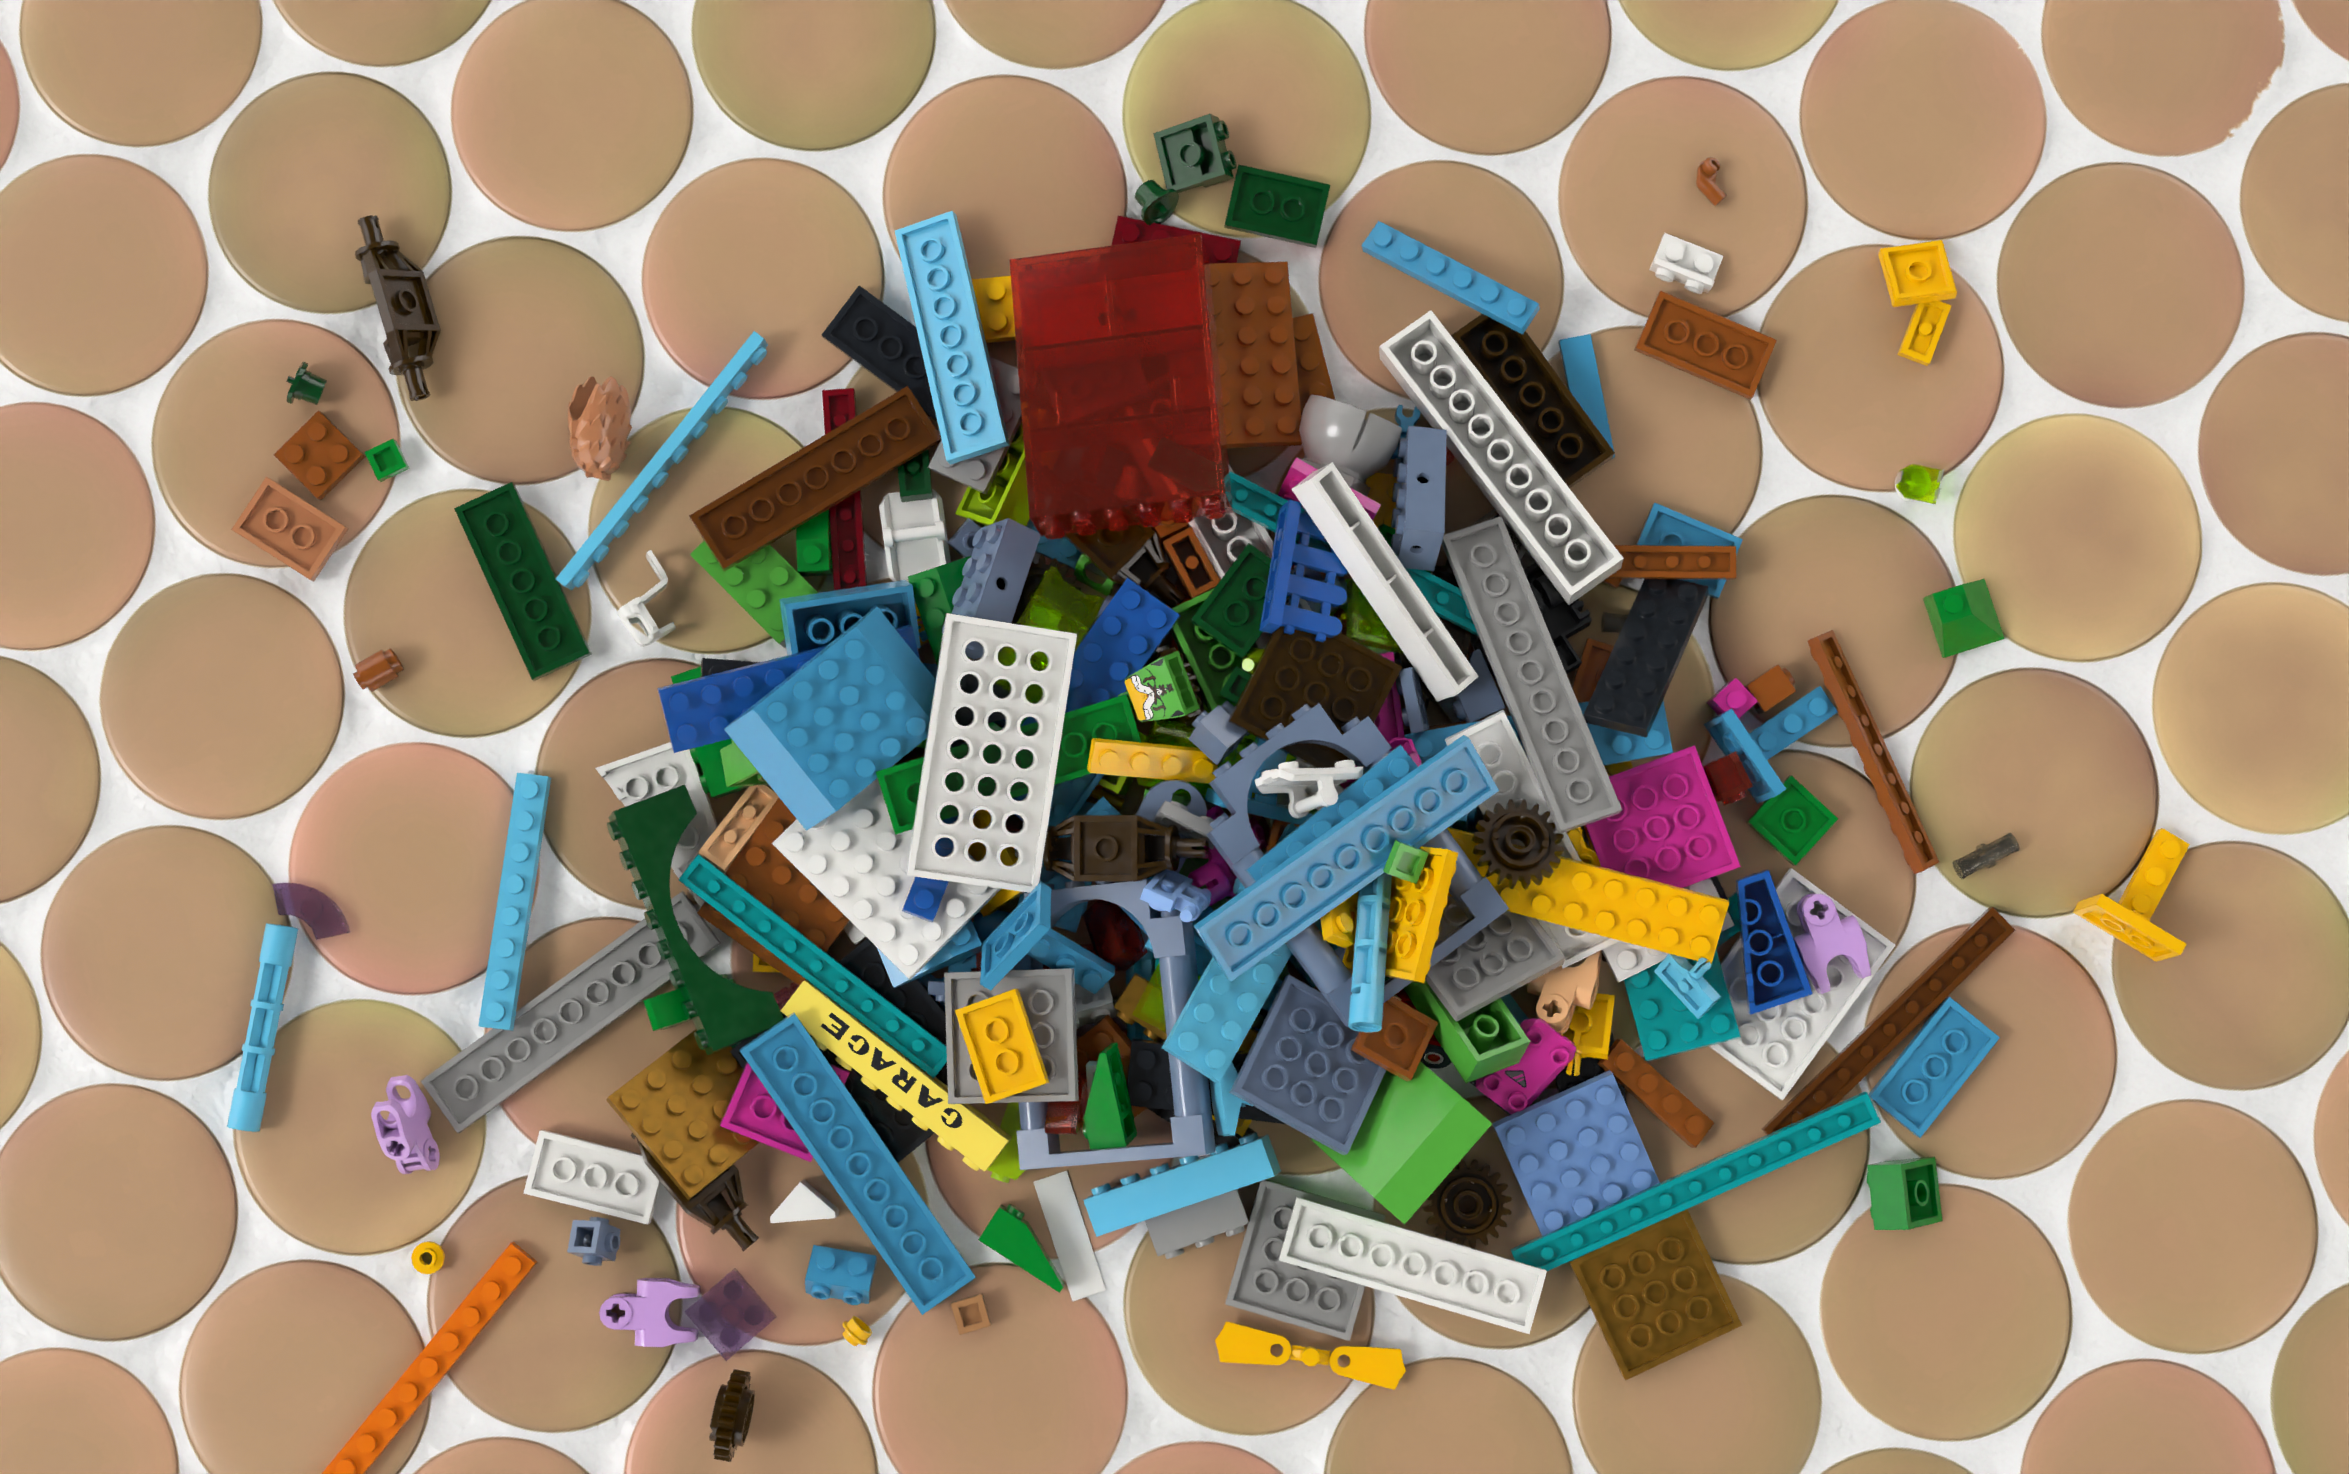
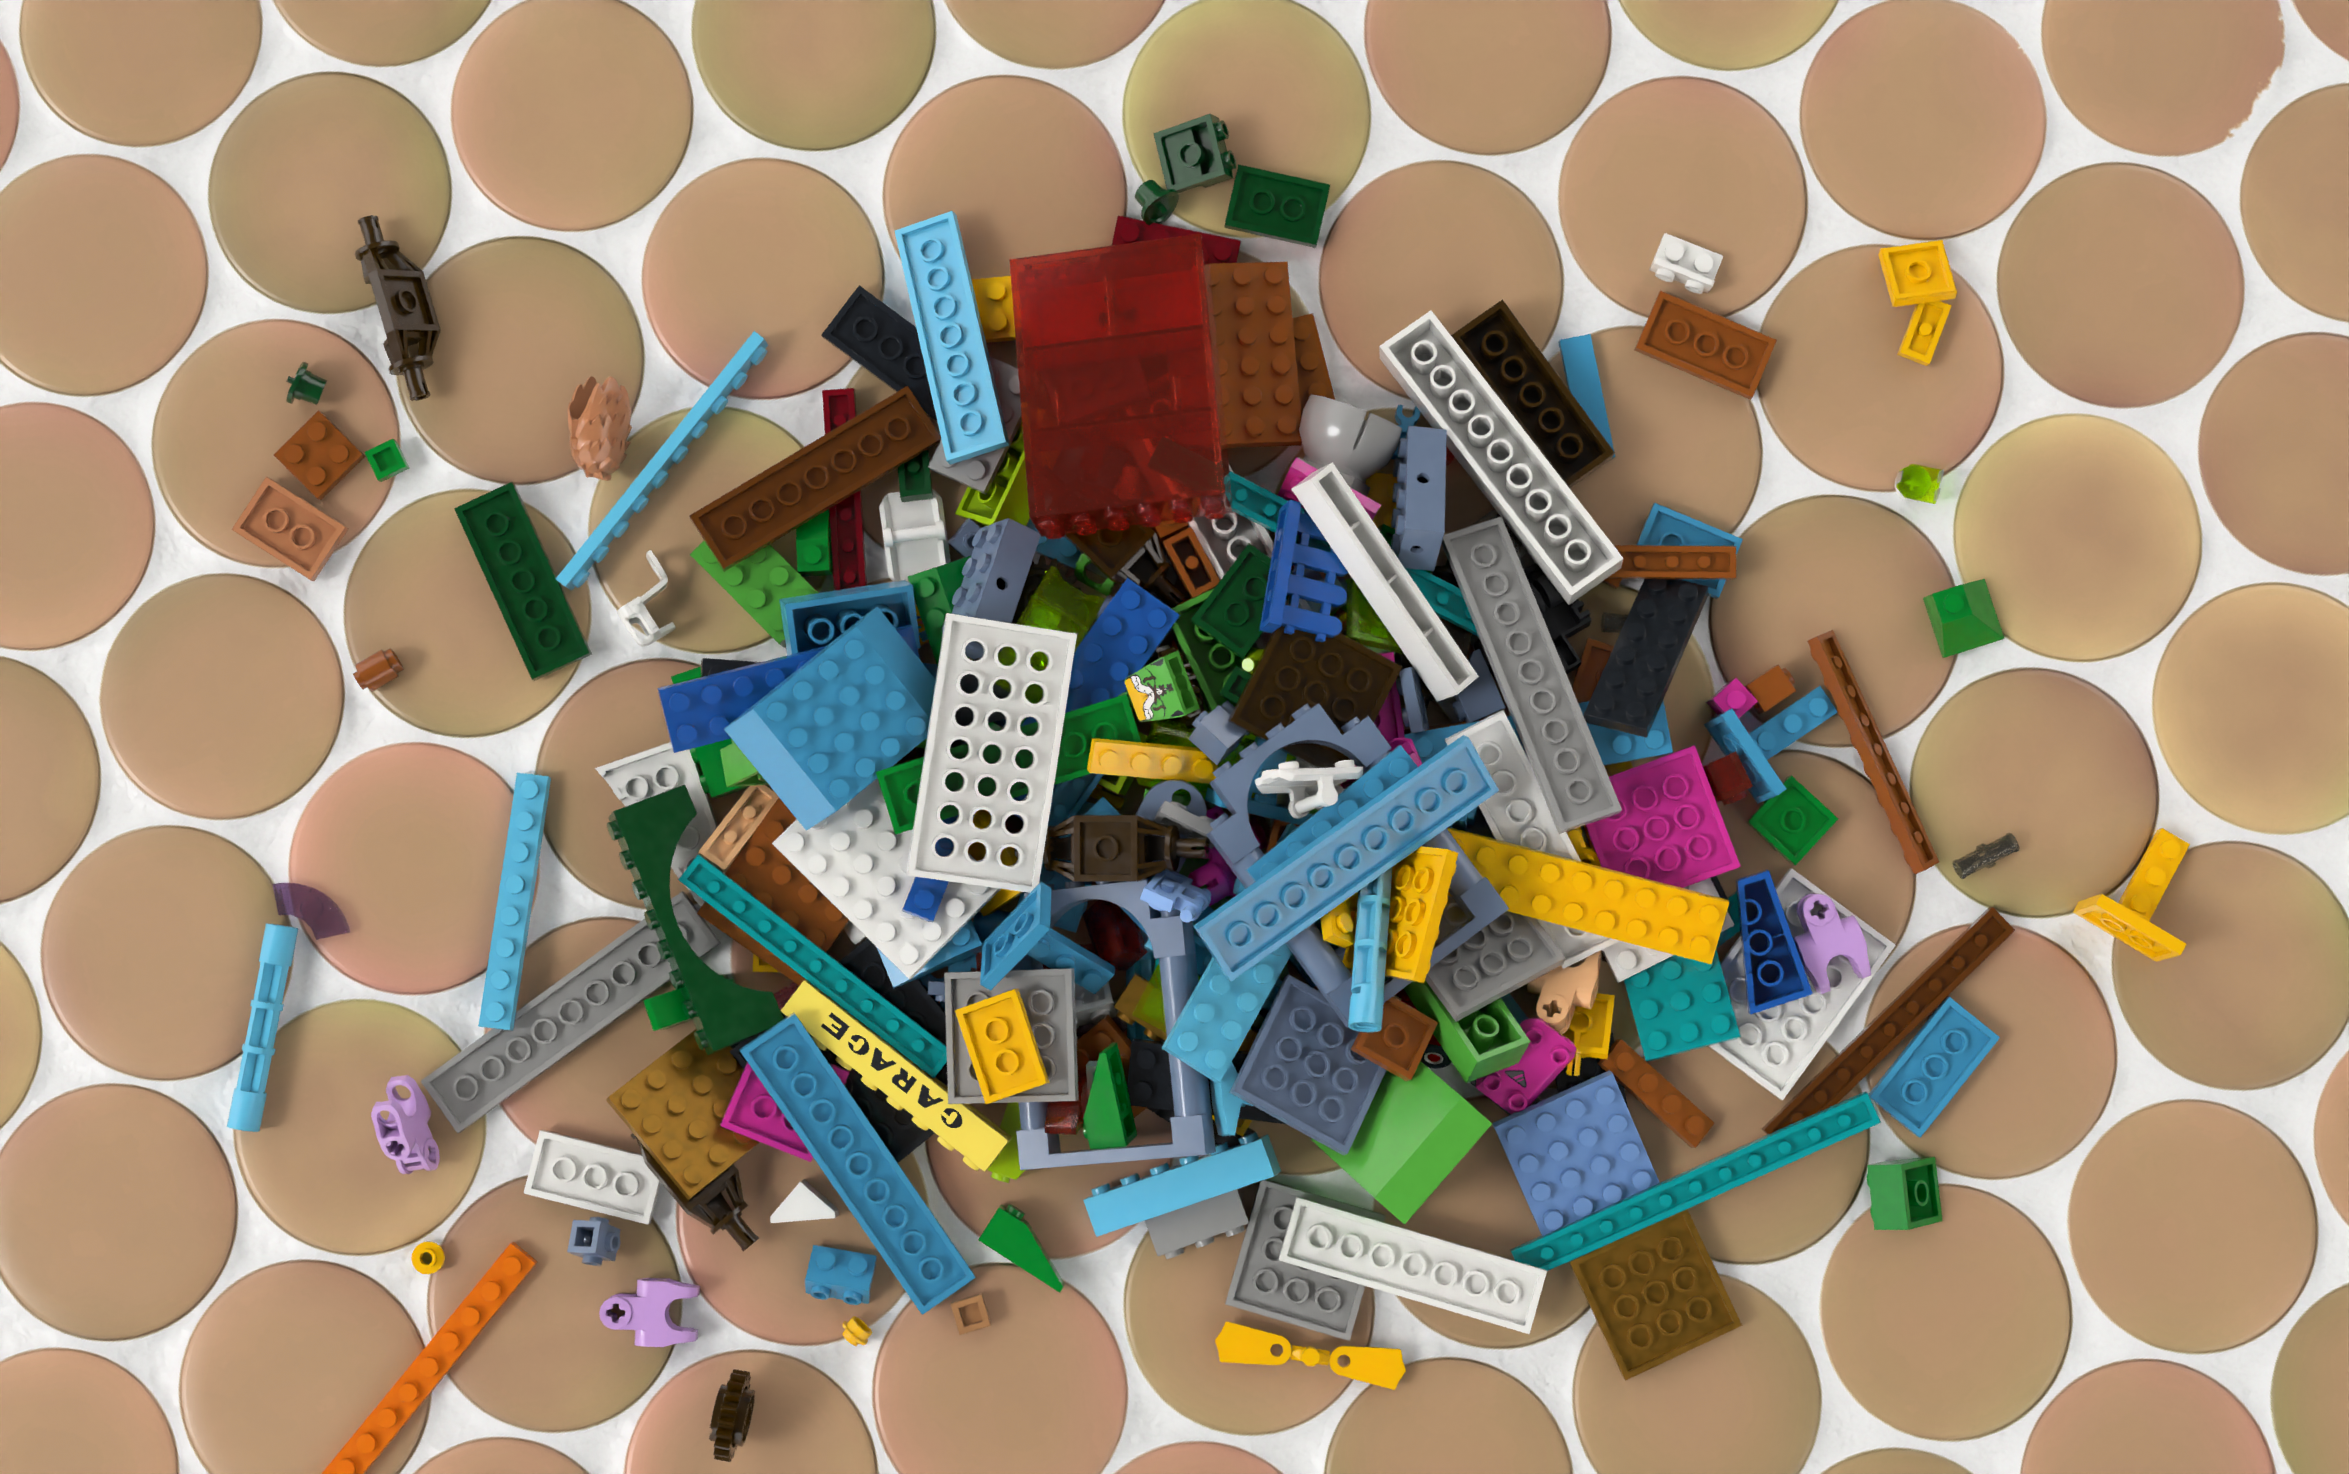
(730, 1314): clear purple plate -> none
(1069, 1236): white sticker -> none
(1405, 862): bright green plate -> none
(1450, 277): dark azure plate -> none
(1487, 1207): dark brown gear -> none
(1514, 863): dark brown gear -> none
(1688, 983): medium azure plate -> none
(1707, 180): dark orange arm -> none

